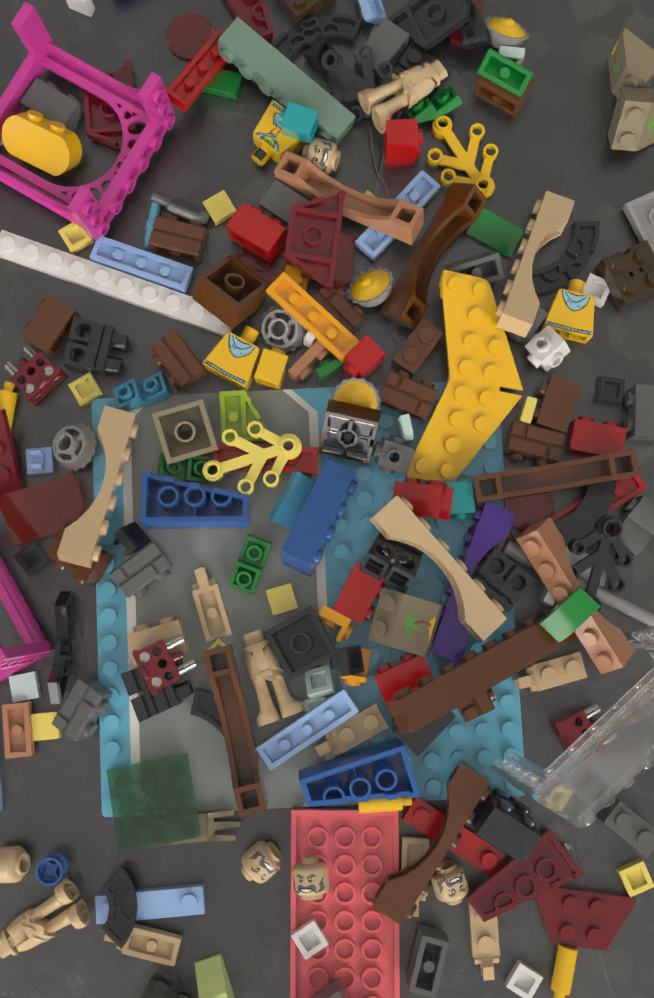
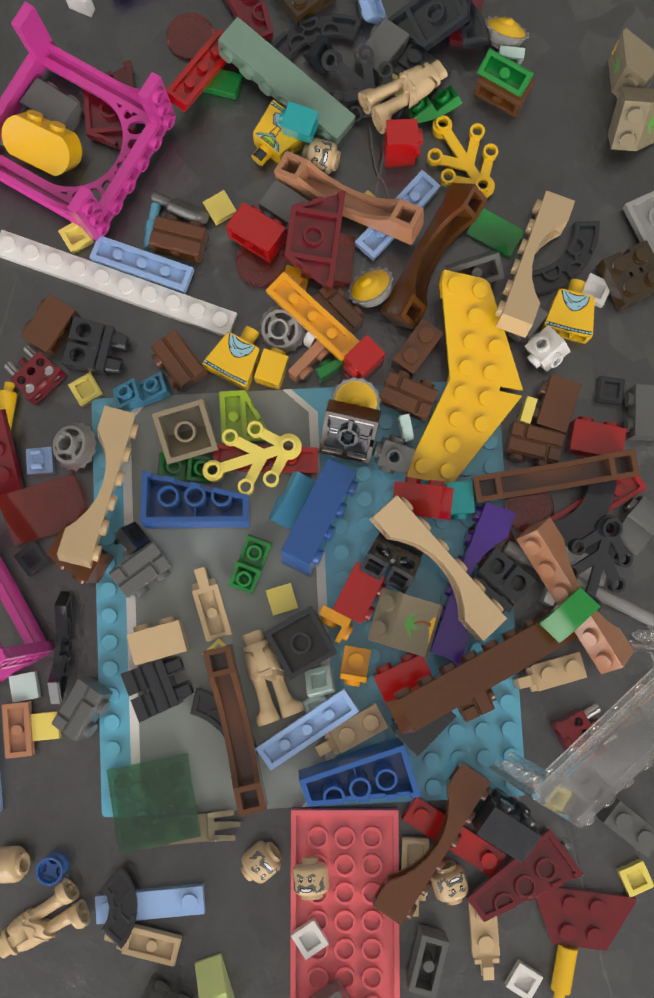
(149, 664): dark red piece -> none
(230, 291): reddish brown brick -> none
(348, 660): black tile -> none
(384, 805): yellow cylinder -> none

